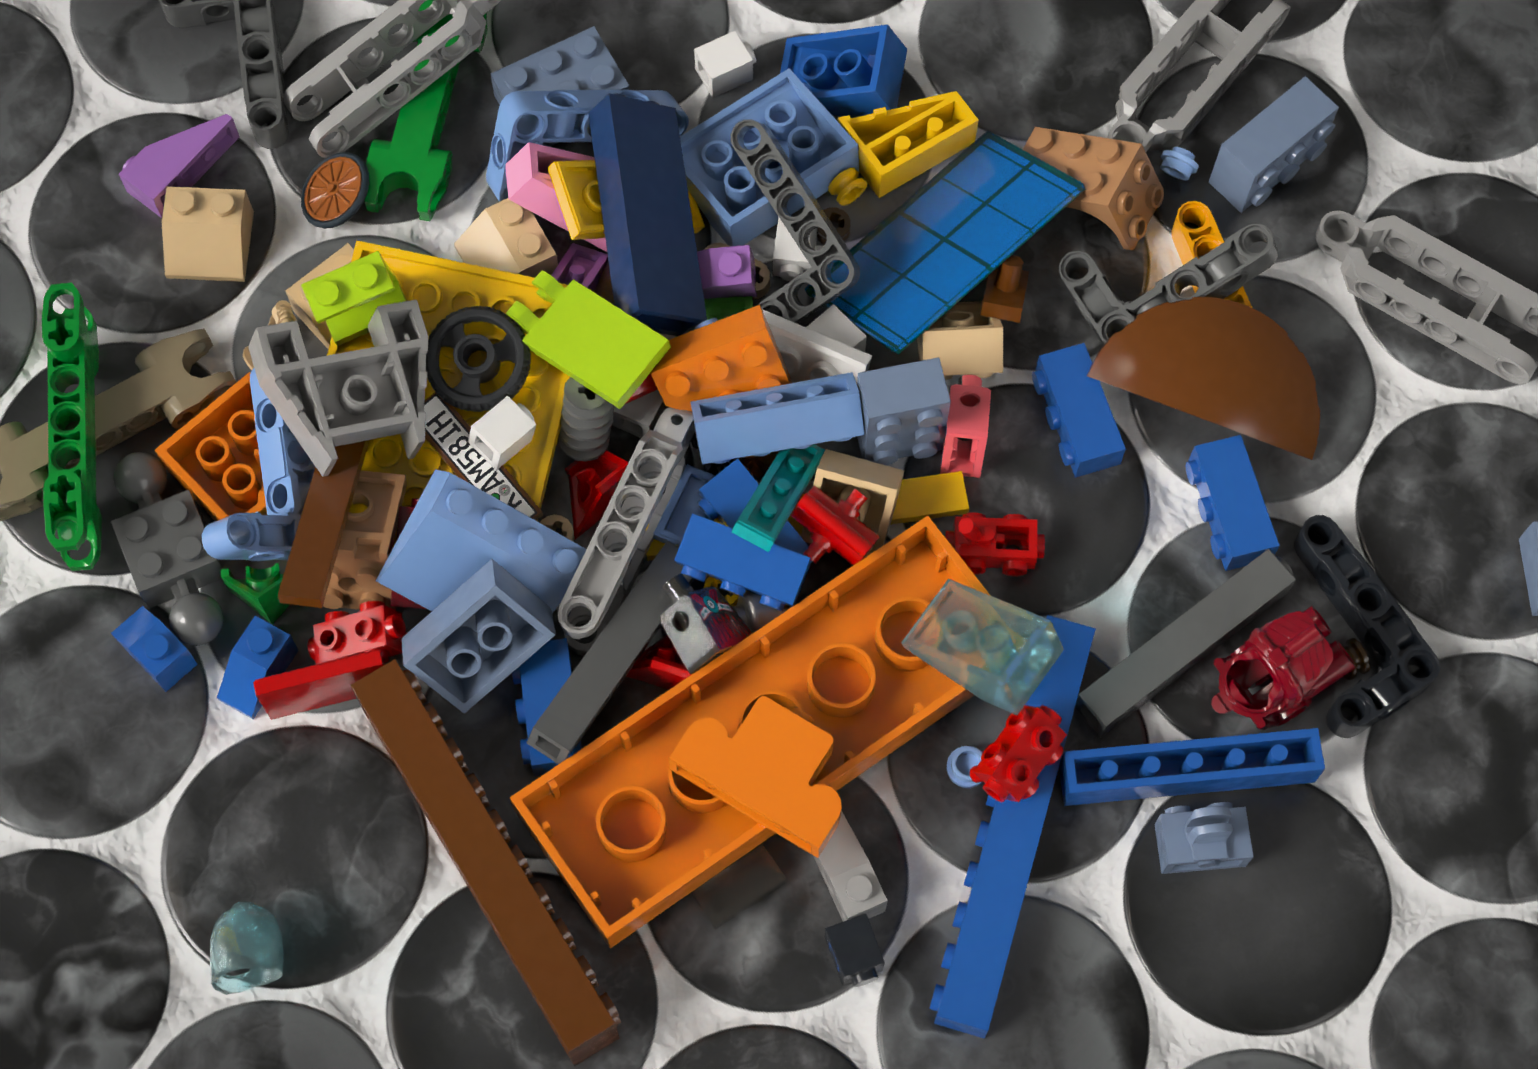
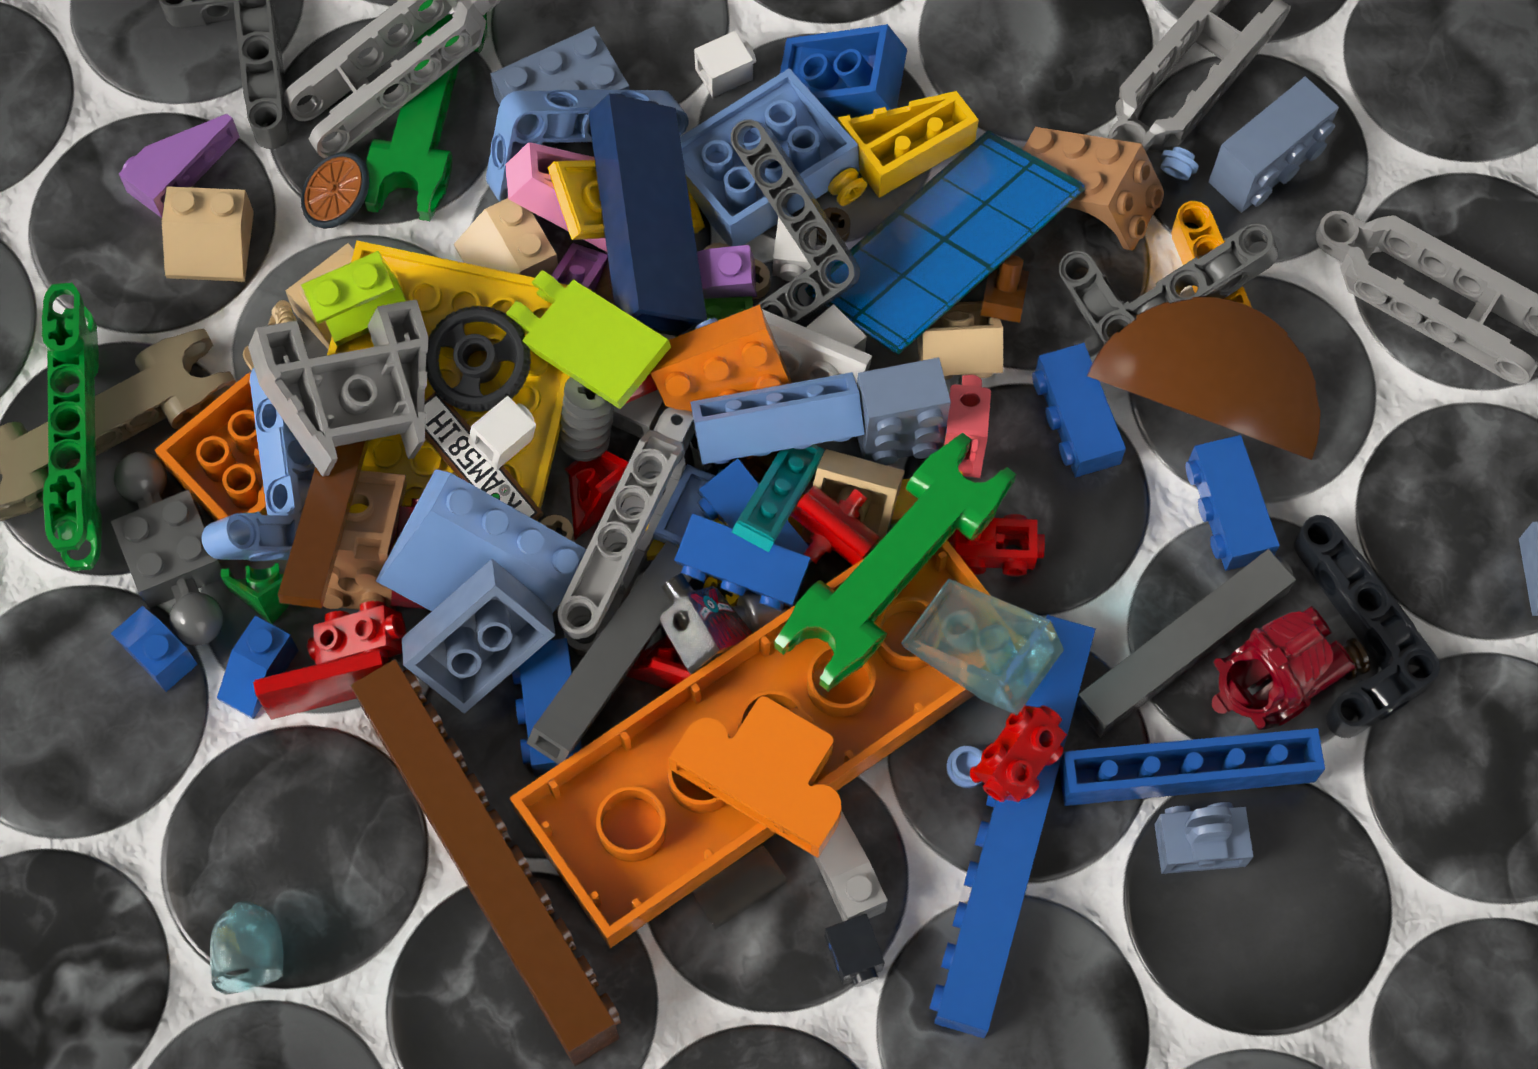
(848, 614): none -> green piece

